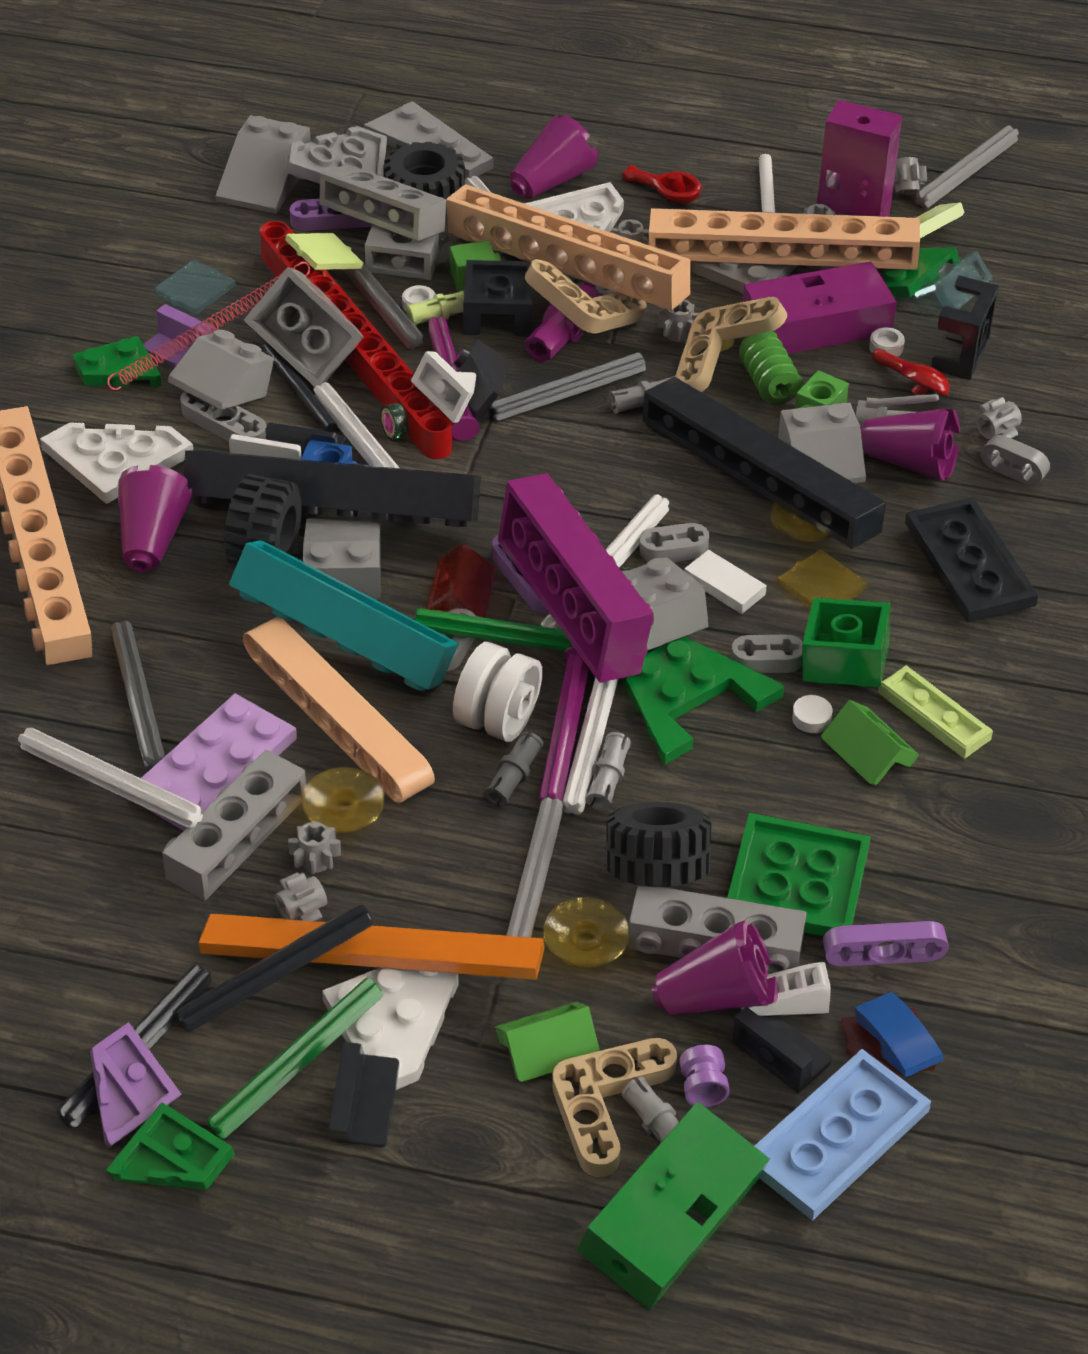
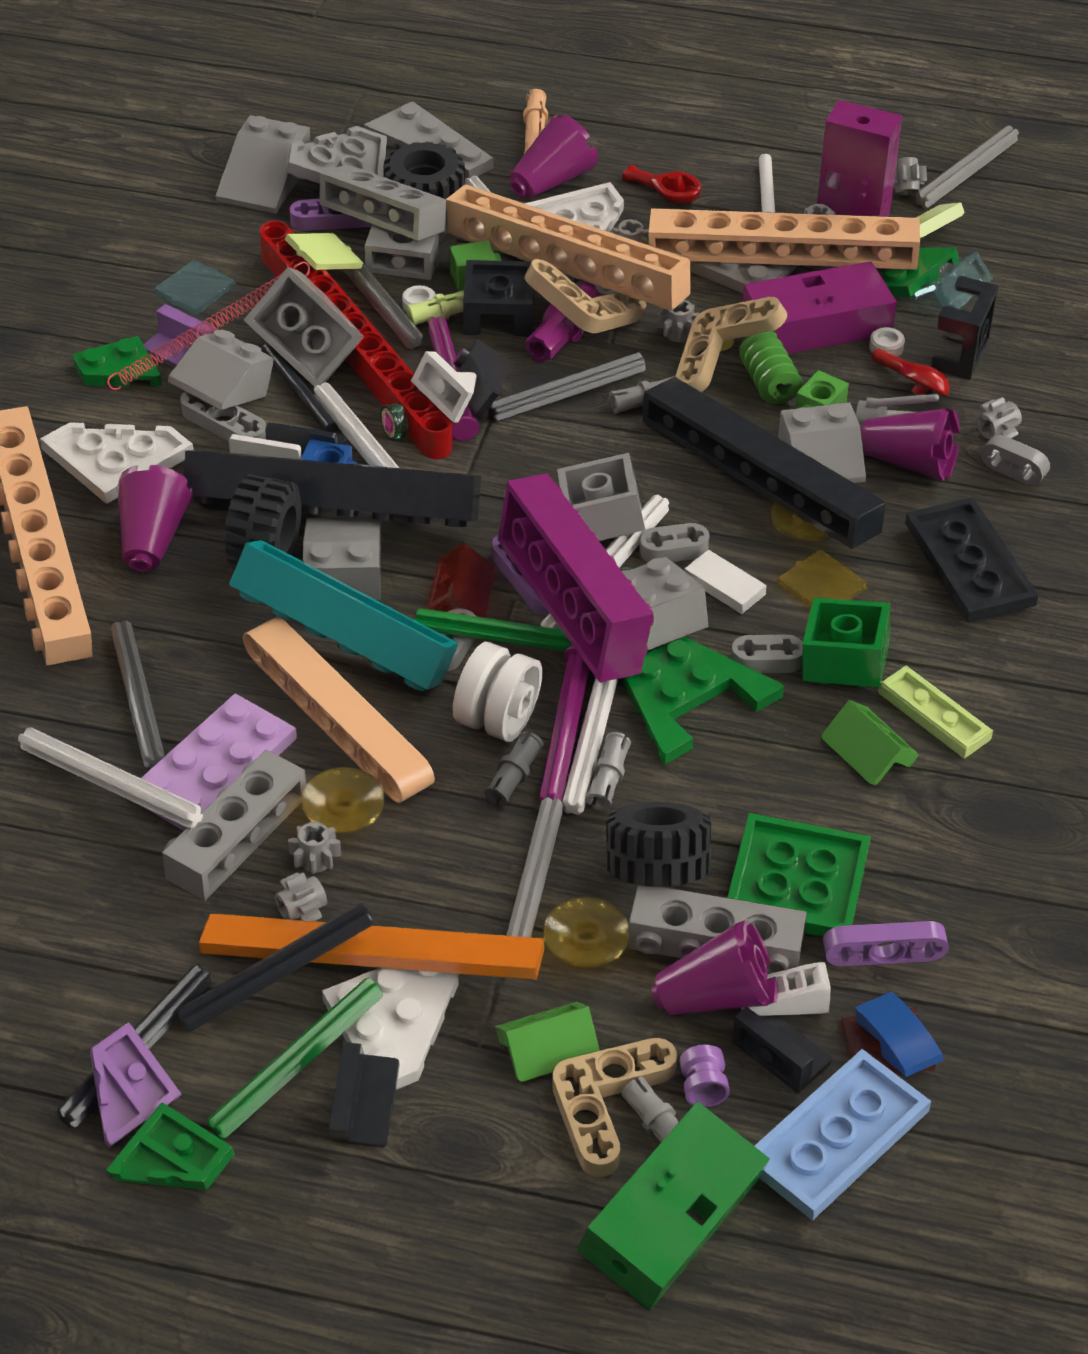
(534, 116): none -> light nougat pin
(604, 495): none -> light grey brick
(812, 714): white tile -> none

